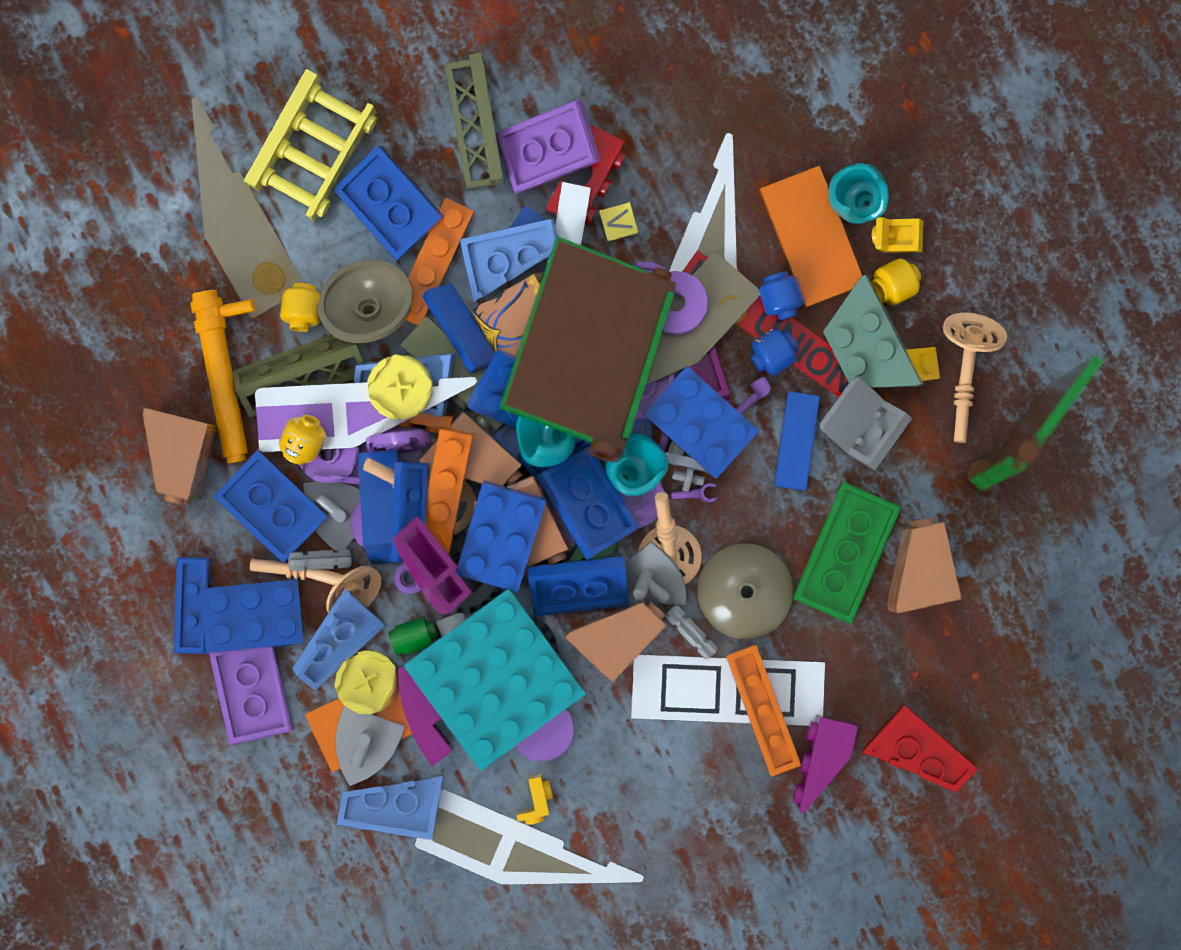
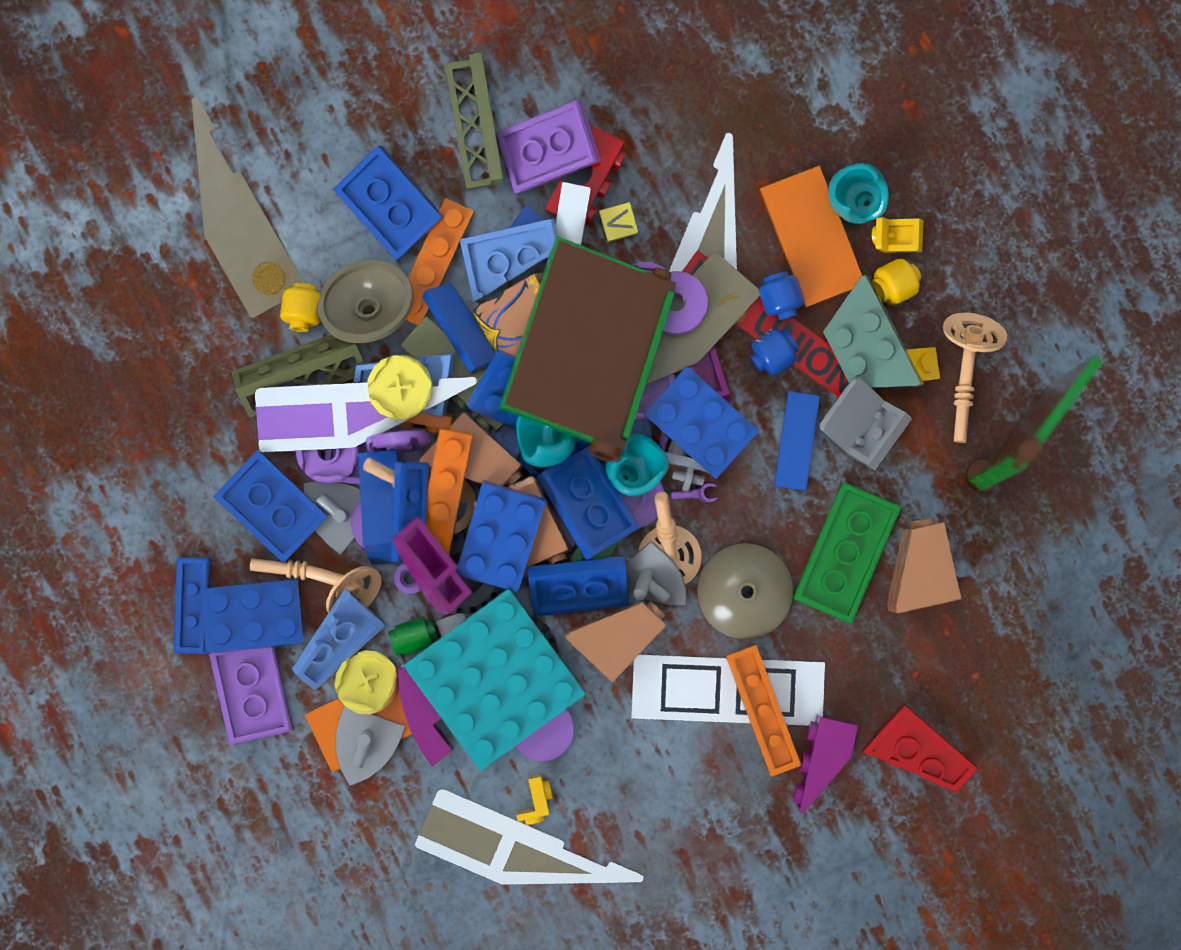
(179, 454): nougat slope -> none
(211, 328): light orange cylinder -> none
(293, 119): light yellow fence -> none
(302, 439): yellow head -> none
(320, 559): light grey axle -> none
(395, 809): medium blue wing -> none
(691, 632): light grey axle -> none
(761, 389): medium lavender hand -> none

